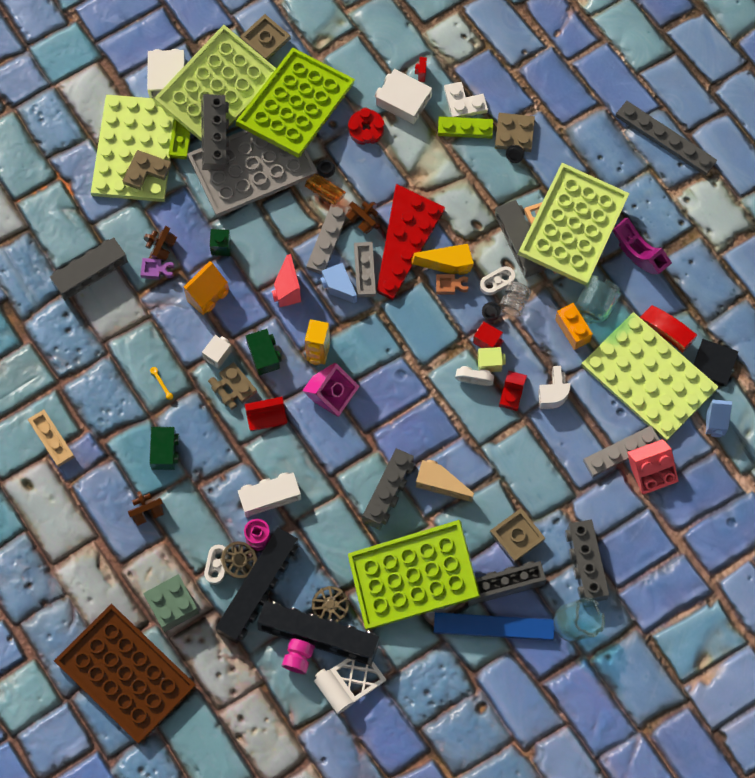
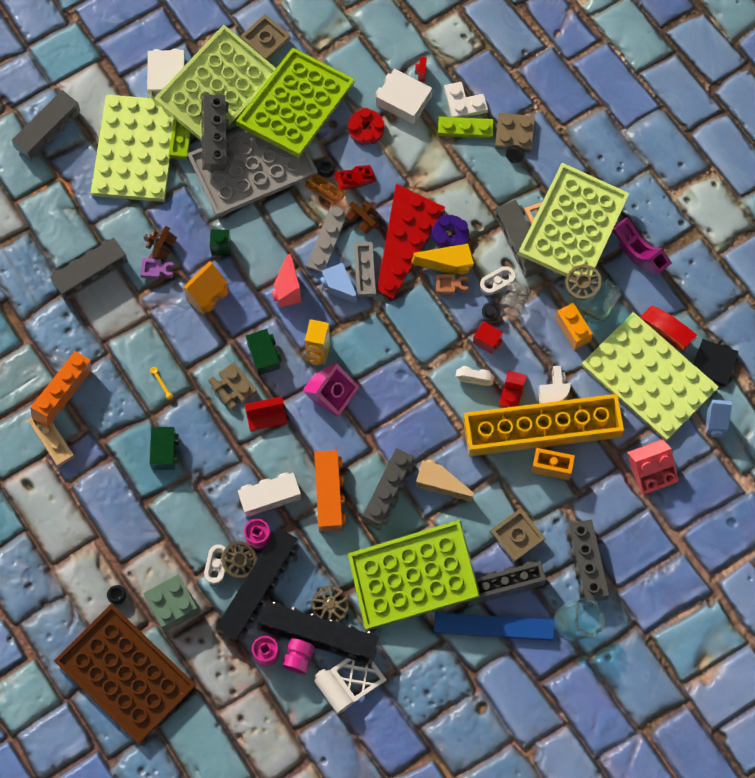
(46, 125): none -> dark grey brick
(61, 389): none -> orange brick
(116, 595): none -> black plate
(143, 165): dark tan plate -> none
(154, 506): reddish brown hips -> none
(217, 351): white brick -> none
(265, 651): none -> dark pink wheel
(328, 491): none -> orange brick
(355, 178): none -> red slope
(447, 223): none -> dark purple plate
(491, 359): yellowish green brick -> none
(543, 425): none -> yellow brick
(553, 464): none -> light orange brick
(583, 282): none -> dark tan wheel
(617, 453): light grey plate -> none
(666, 138): dark grey plate -> none

